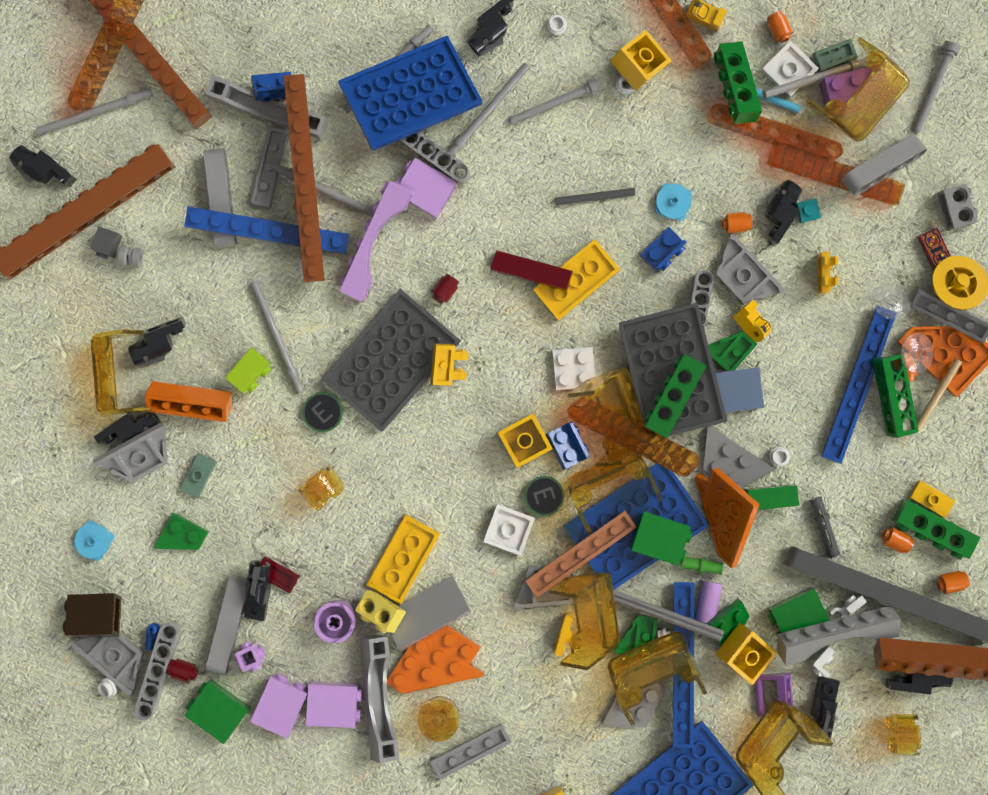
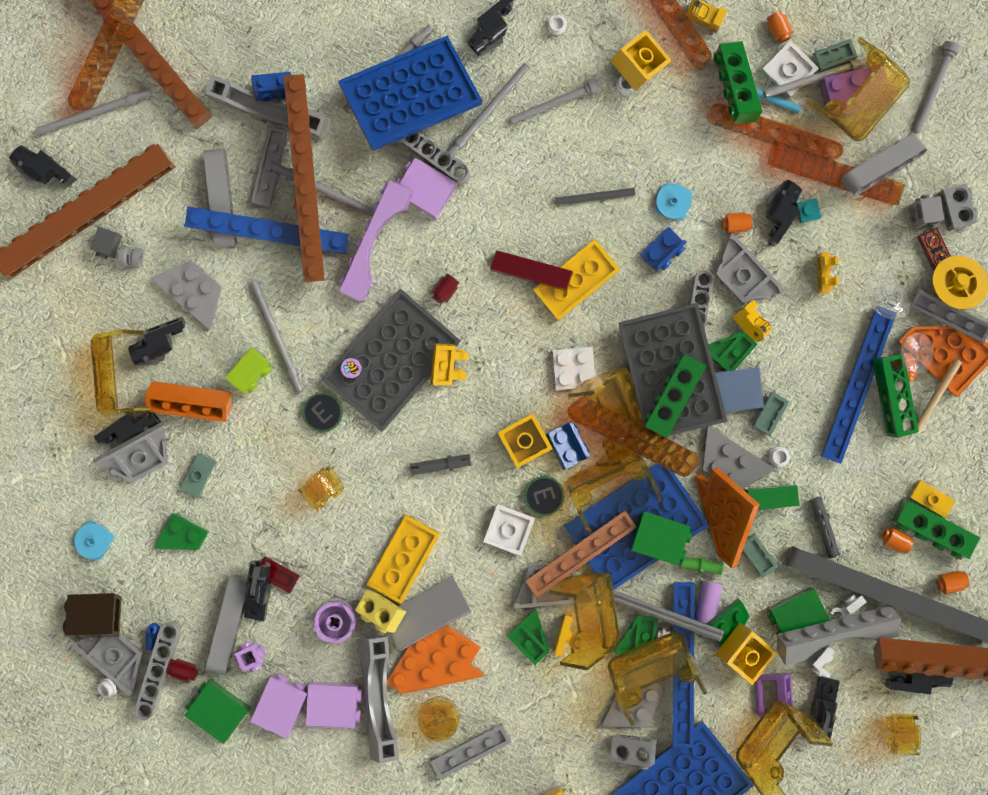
(192, 290): none -> light grey wing
(351, 368): none -> tile
(440, 464): none -> dark grey pin
(530, 637): none -> green wing
(633, 745): none -> light grey brick
(759, 556): none -> sand green plate
(770, 414): none -> sand green plate
(926, 211): none -> light grey brick

